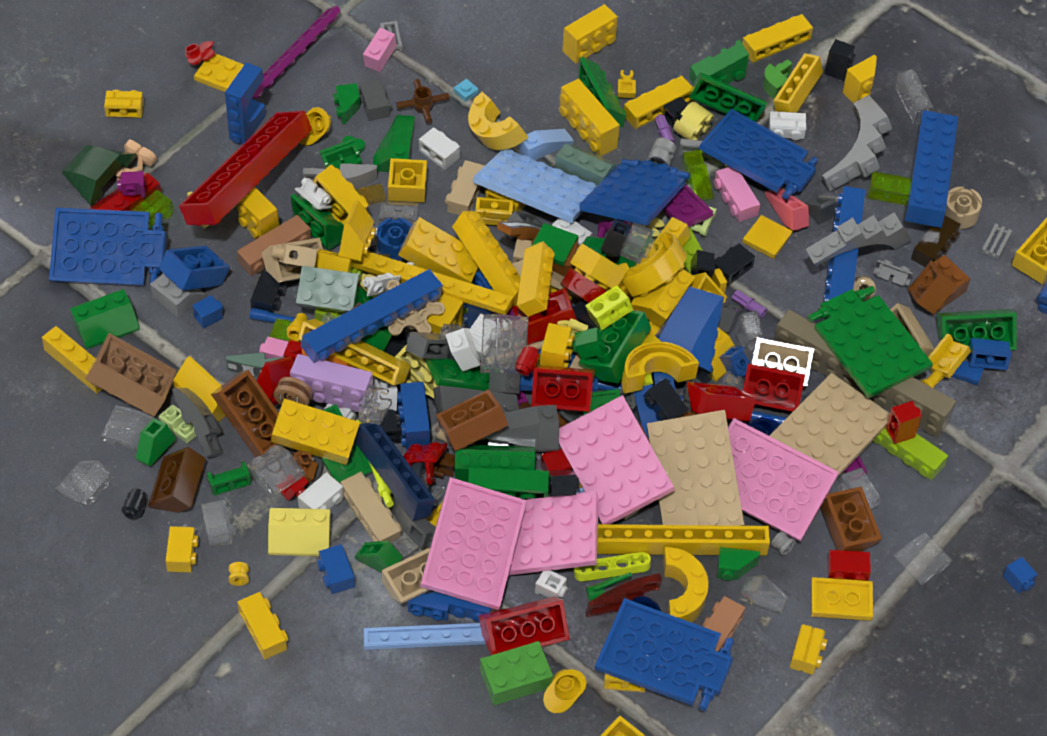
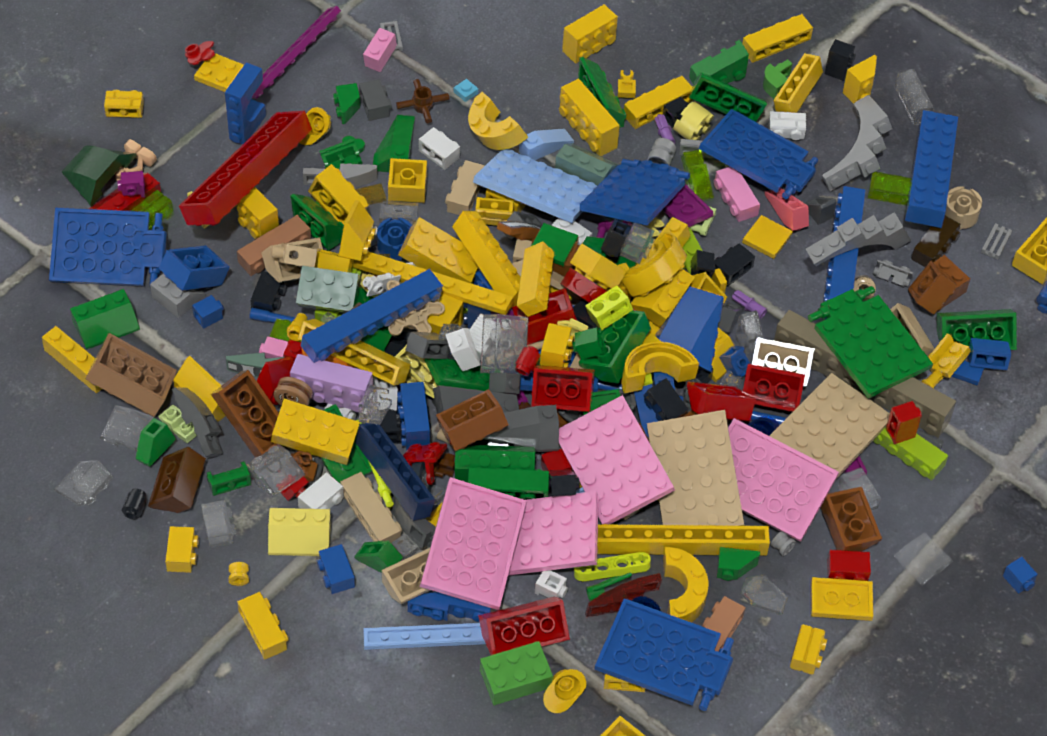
(318, 199): white hinge -> none

